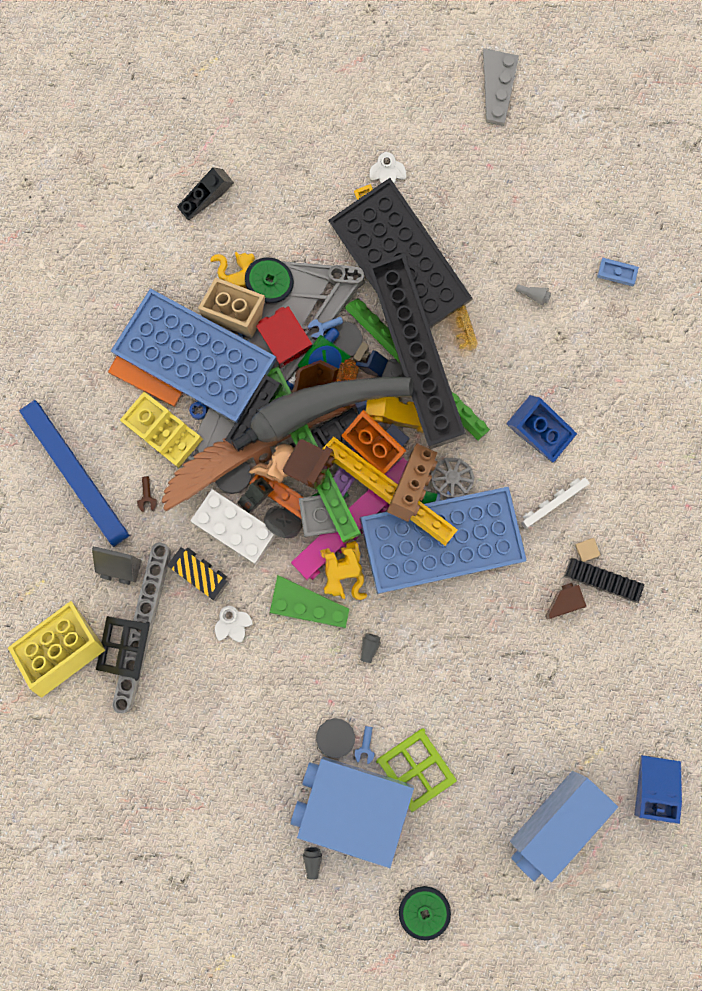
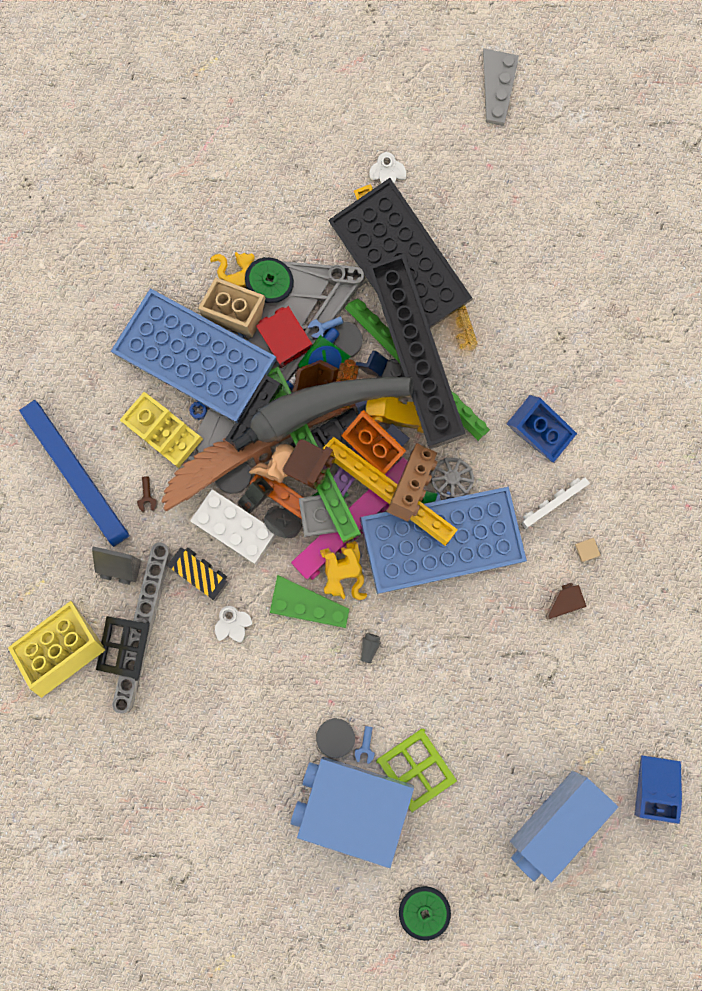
(140, 379): orange tile -> none
(207, 191): black slope -> none
(312, 861): dark grey cone -> none
(362, 353): dark tan plate -> none
(538, 294): light grey cone -> none
(604, 580): black gear -> none
(617, 272): medium blue plate -> none

